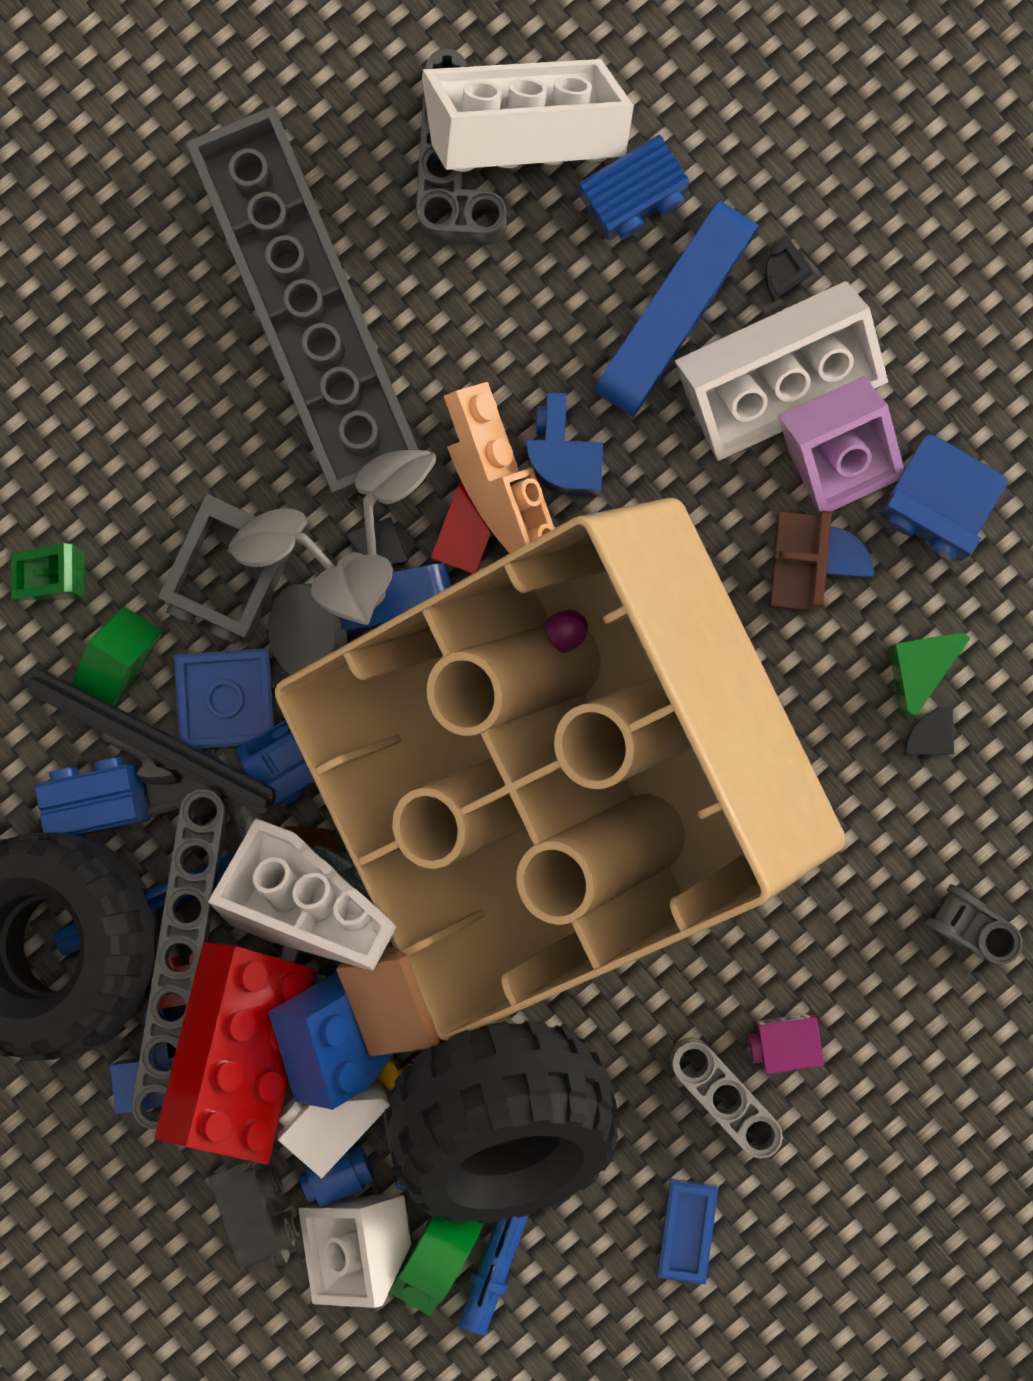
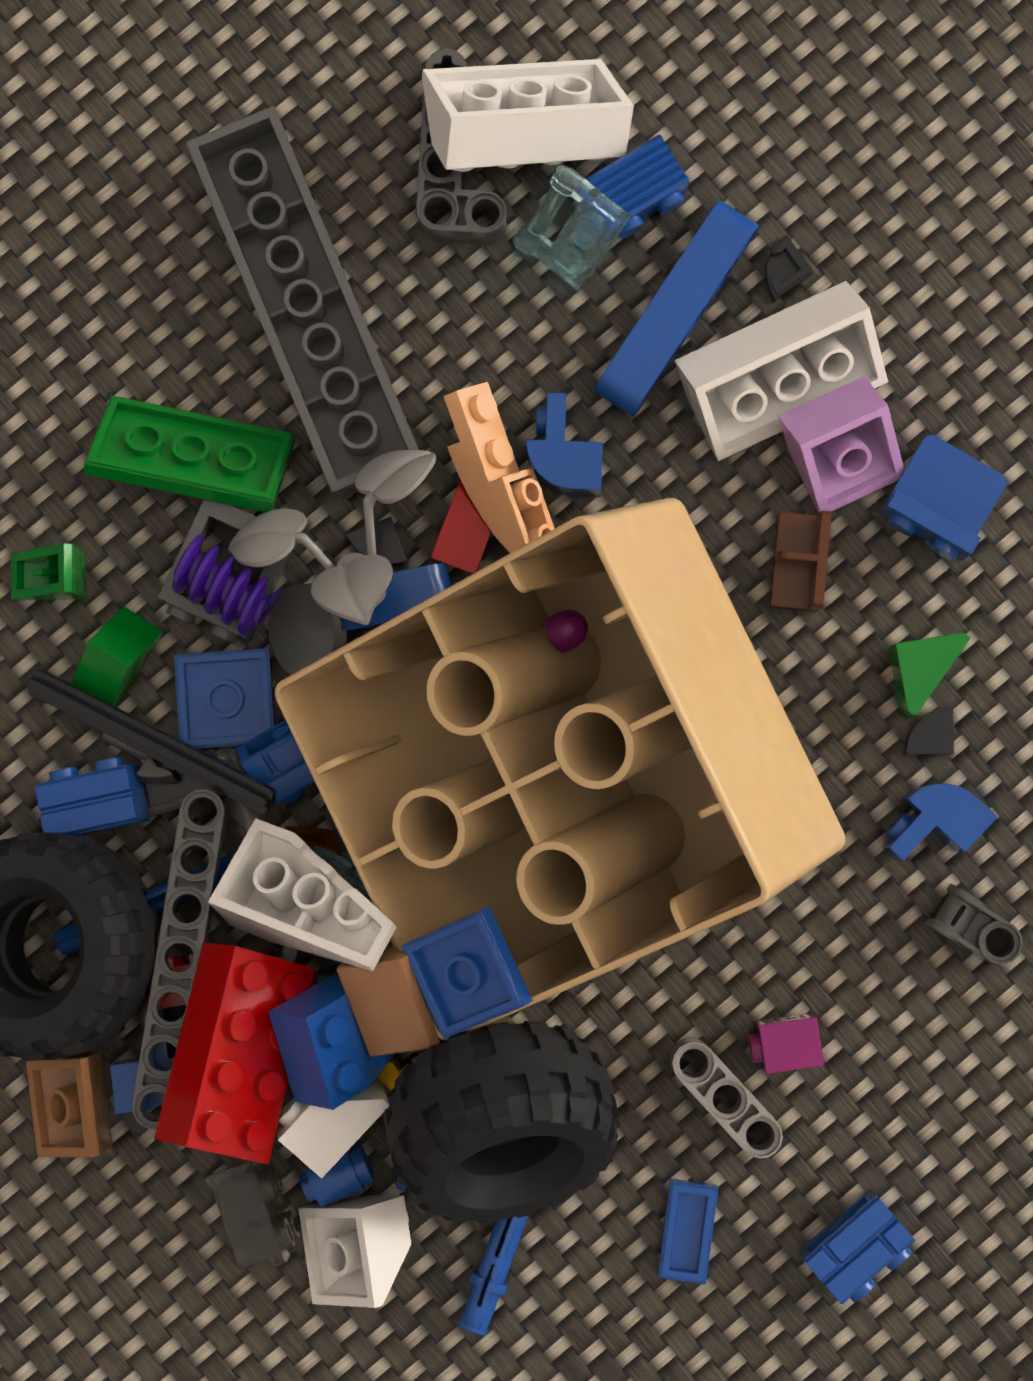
(69, 1106): none -> medium nougat slope
(190, 454): none -> green tile
(223, 587): none -> dark purple piece
(435, 1262): green brick -> none
(467, 973): none -> blue tile
(585, 235): none -> clear light blue plate
(848, 556): blue tile -> none
(858, 1248): none -> blue brick
(944, 809): none -> blue brick

